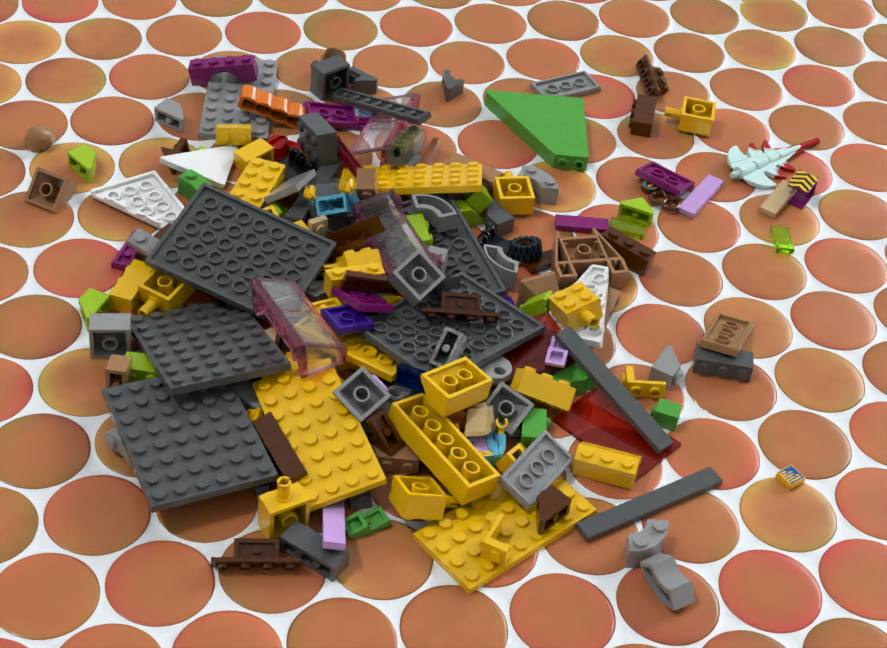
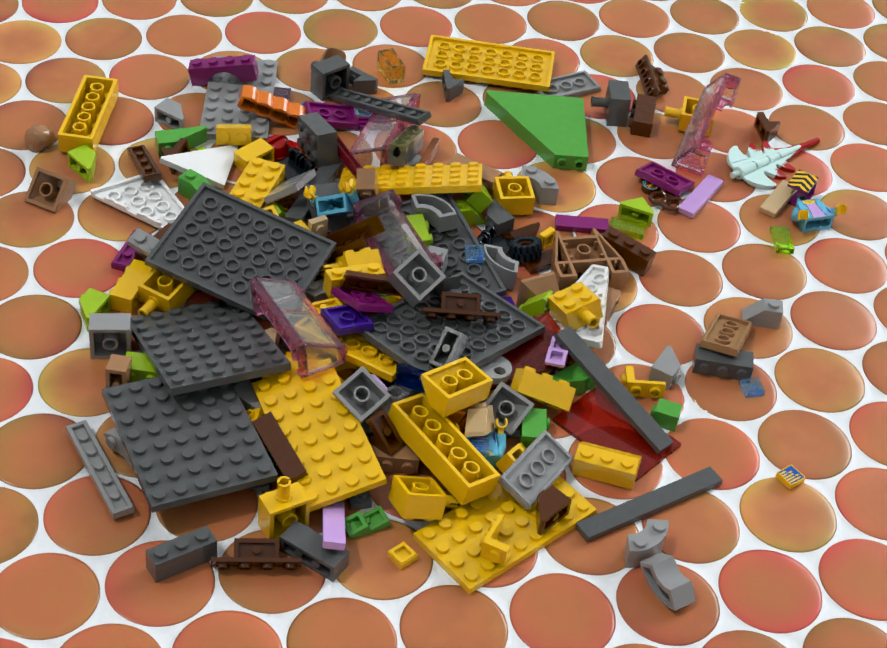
(88, 113): none -> yellow brick
(99, 469): none -> light grey plate
(144, 163): none -> reddish brown tile
(168, 138): none -> bright green slope
(181, 554): none -> dark grey brick
(282, 92): none -> tile
(391, 66): none -> clear yellow piece
(402, 555): none -> yellow tile
(474, 253): none -> clear light blue tile
(481, 445): none -> tile
(489, 63): none -> yellow plate
(529, 230): none -> reddish brown slope
(547, 237): none -> yellow tile
(615, 104): none -> dark grey brick
(694, 147): none -> windscreen
(752, 387): none -> clear light blue tile
(764, 313): none -> light grey slope
(766, 129): none -> reddish brown slope
(814, 214): none -> medium azure torso

